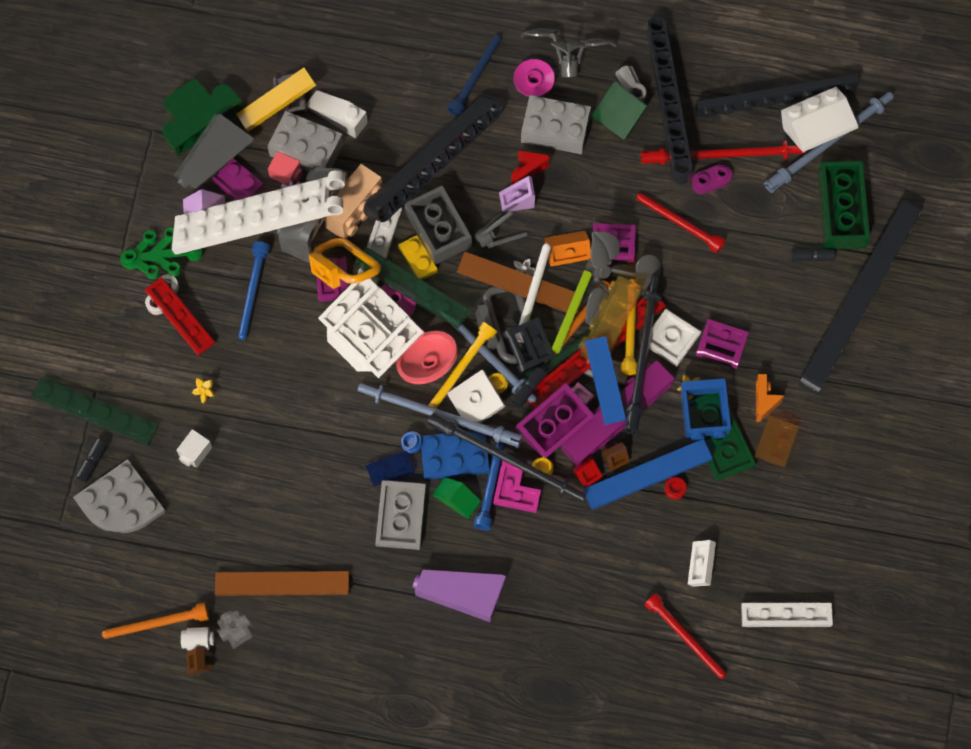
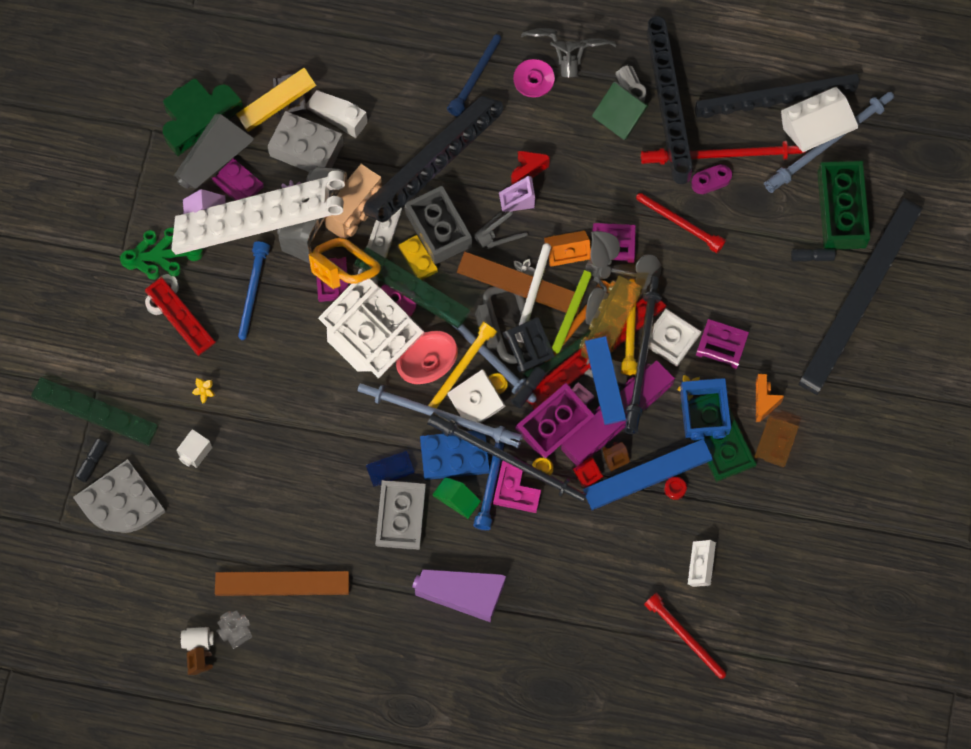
(199, 613): orange piece -> none
(284, 169): coral brick -> none
(411, 442): blue plate -> none
(555, 124): light grey brick -> none
(786, 614): white plate -> none

